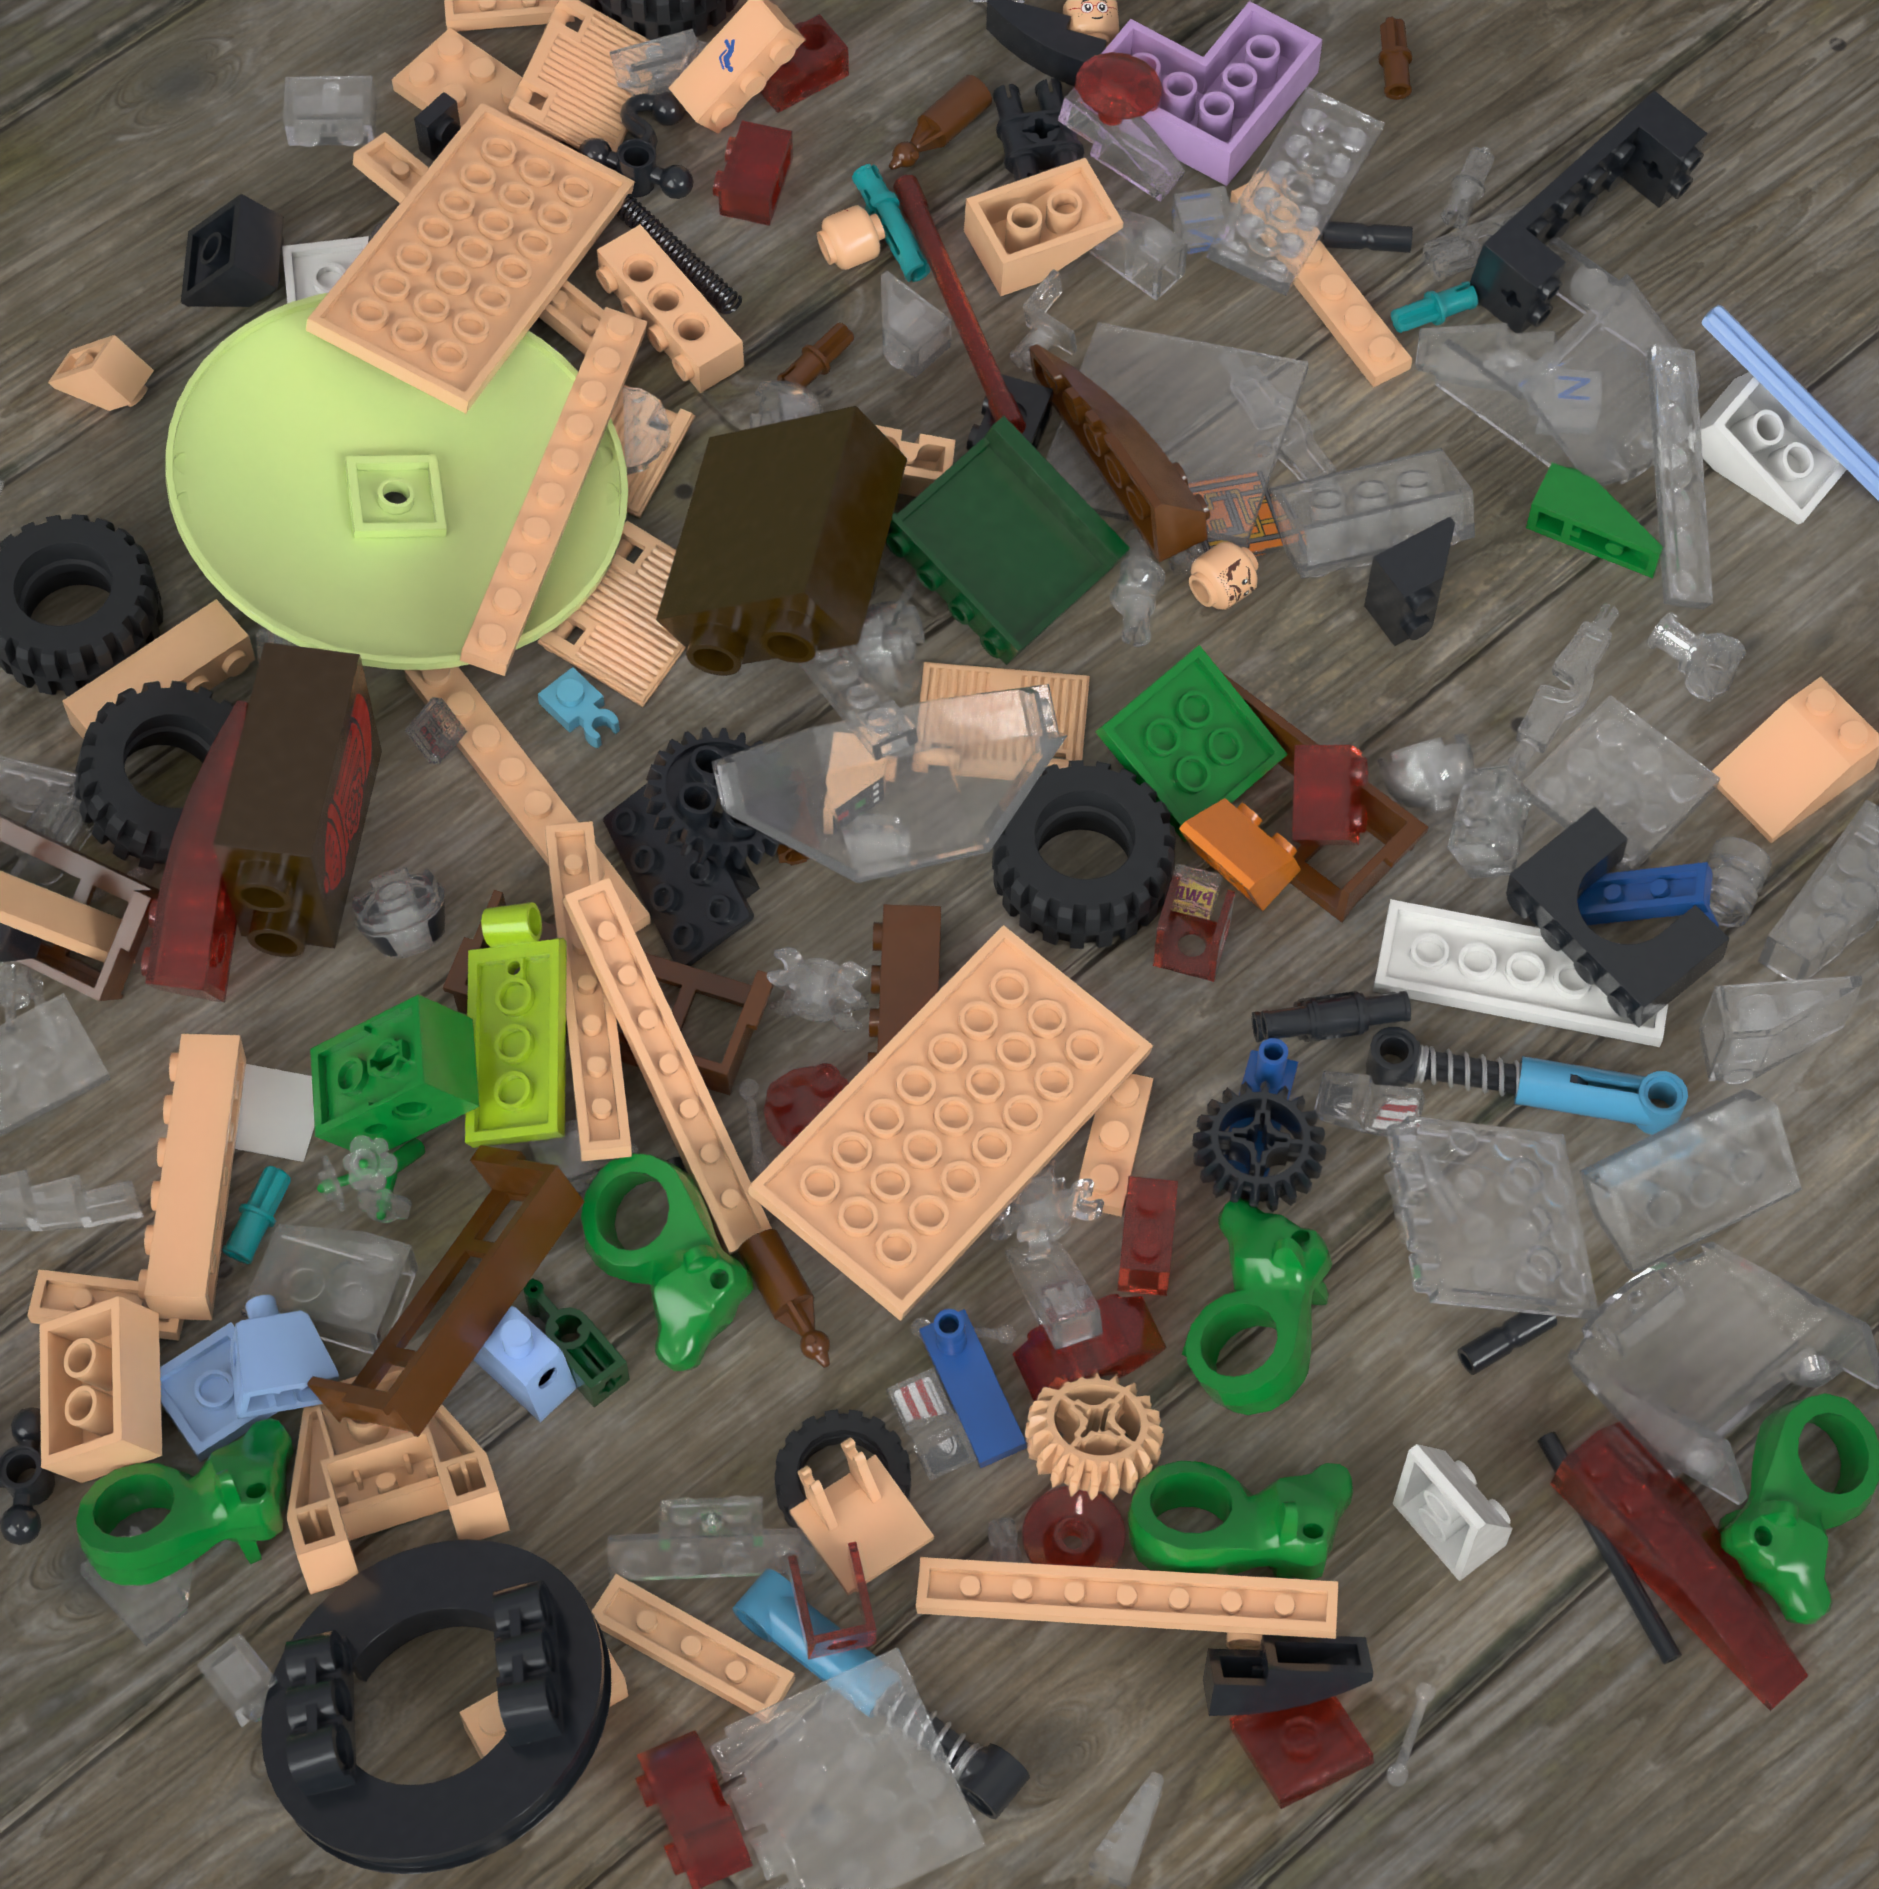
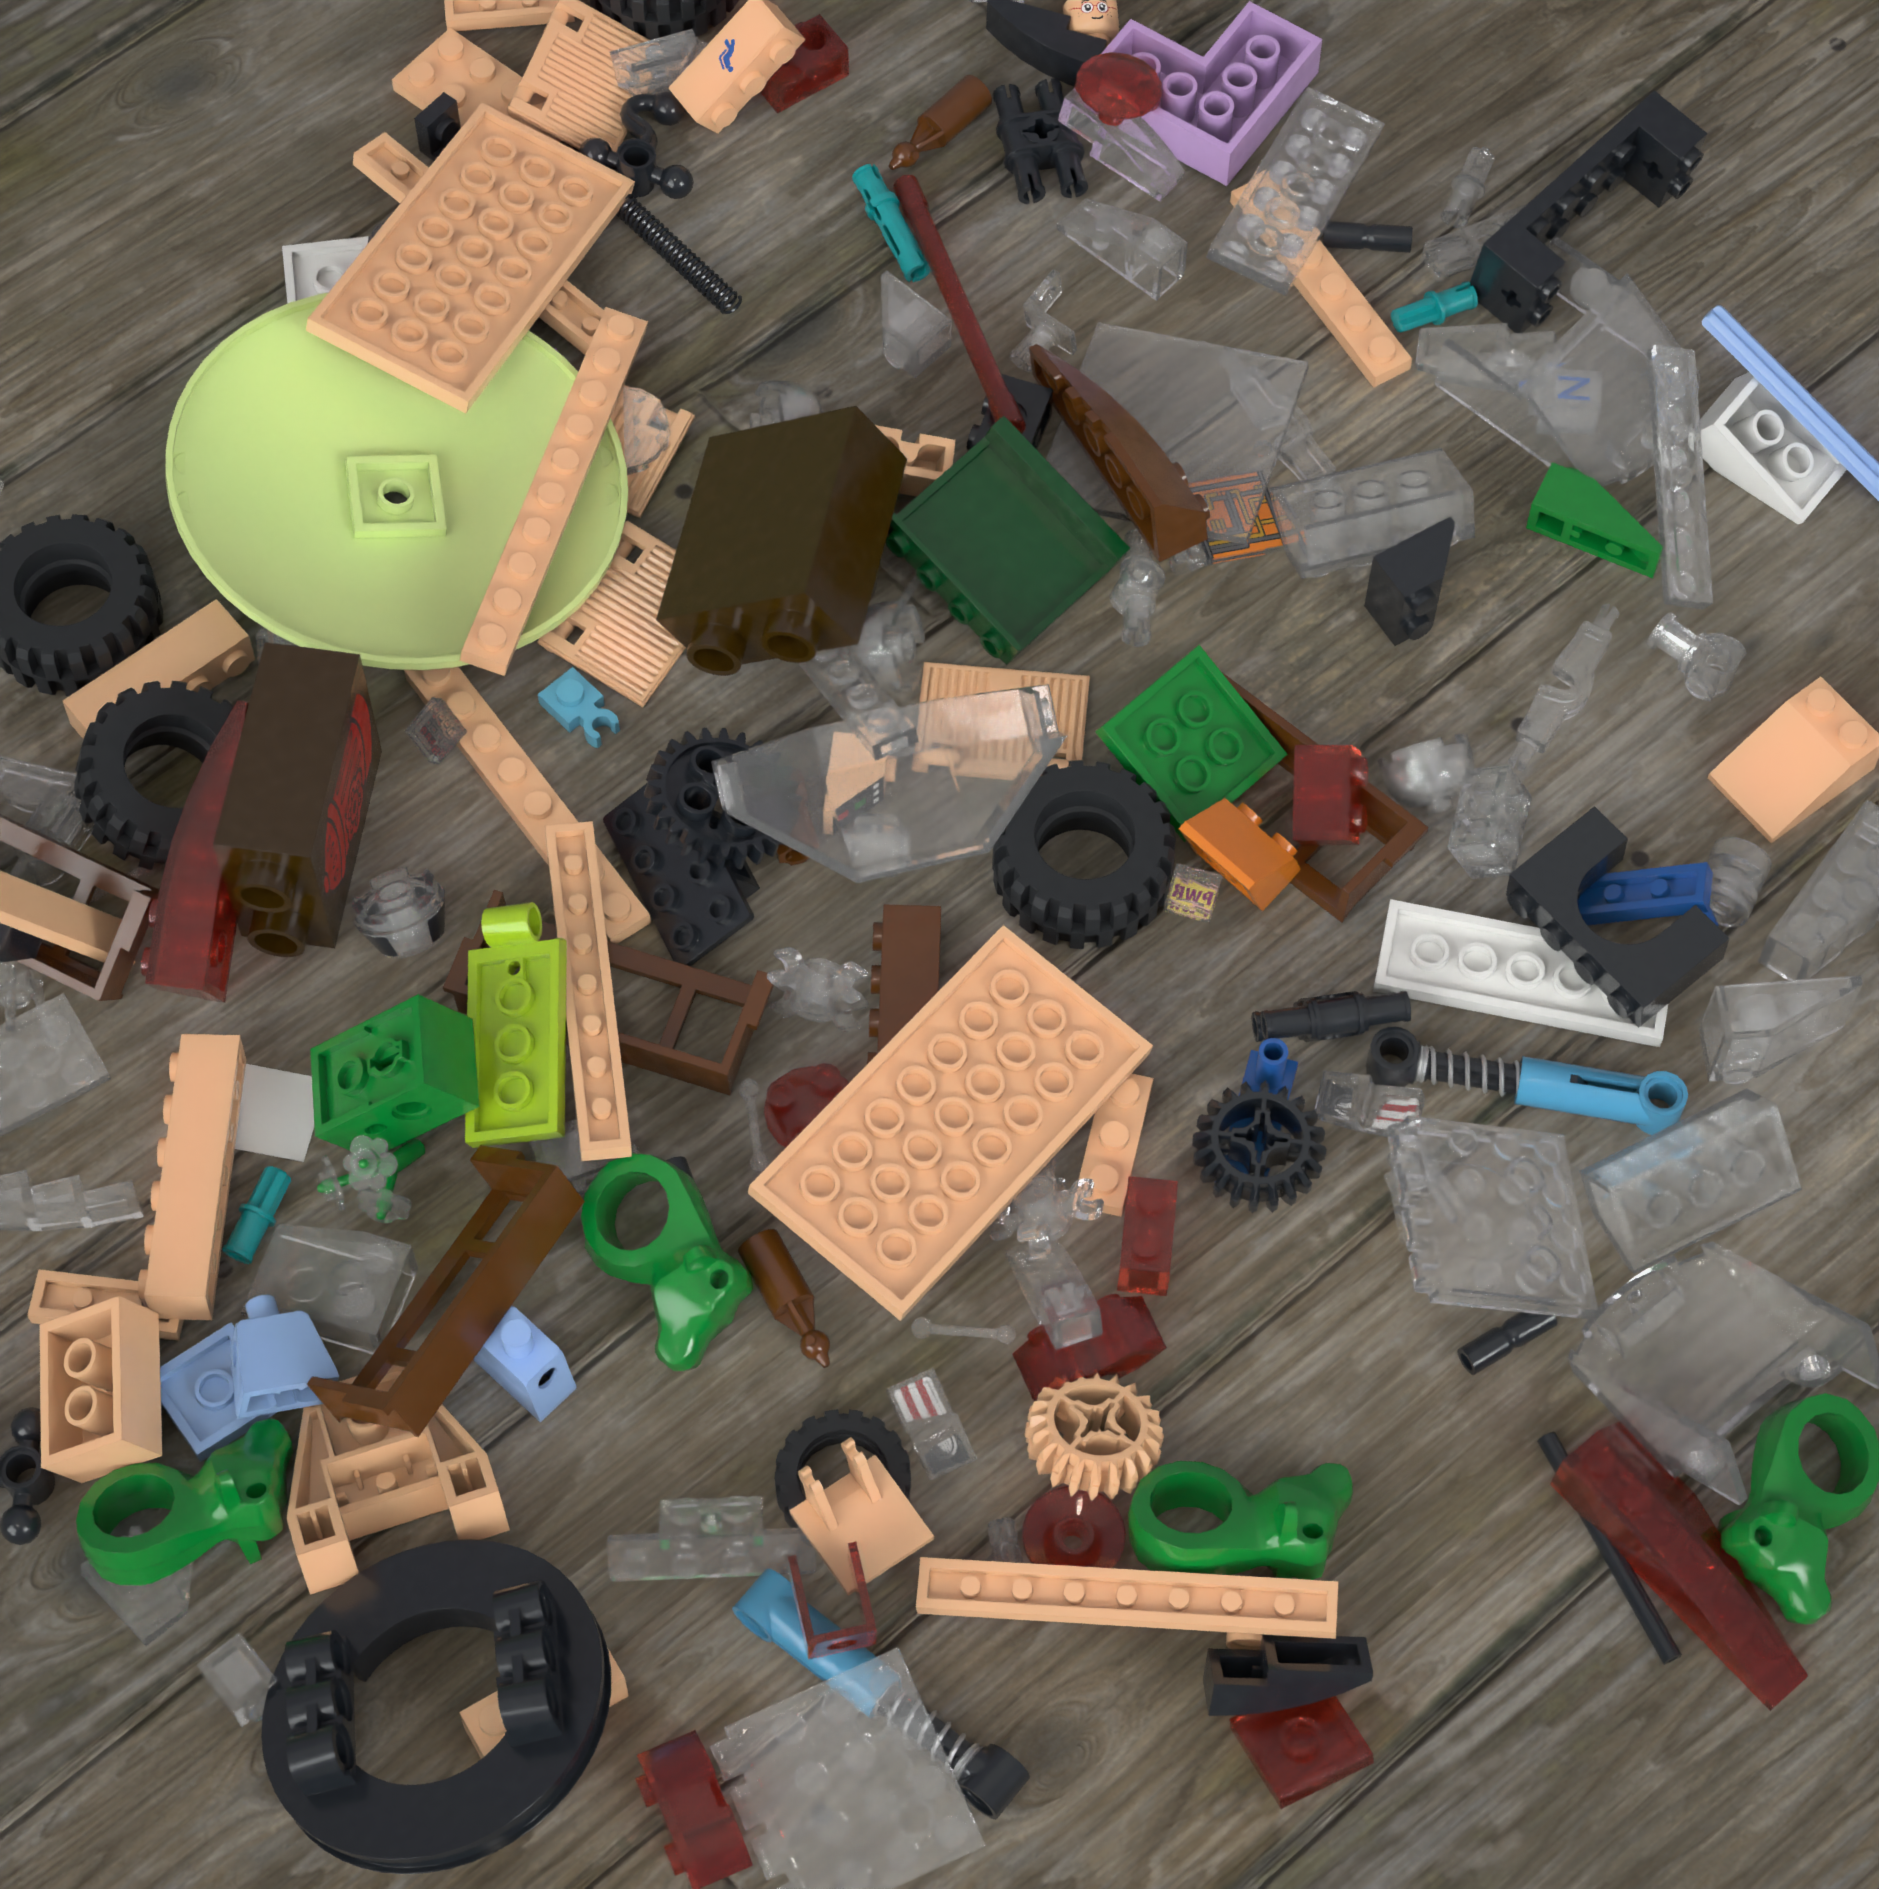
(103, 374): light nougat slope -> none
(233, 256): black slope -> none
(329, 110): clear brick -> none
(590, 1357): dark green piece -> none
(666, 1062): light nougat plate -> none
(690, 316): light nougat brick -> none
(691, 1647): light nougat plate -> none
(754, 172): clear red brick -> none
(817, 358): reddish brown axle -> none
(850, 237): light nougat head -> none
(972, 1387): blue piece -> none
(1039, 224): light nougat slope -> none
(1122, 1846): clear slope -> none
(1176, 925): clear red piece -> none
(1199, 216): clear brick -> none
(1223, 575): light nougat head -> none
(1275, 1281): green animal -> none
(1395, 58): reddish brown axle -> none
(1398, 1773): clear hinge -> none
(1450, 1510): white slope -> none
(1627, 774): clear plate -> none

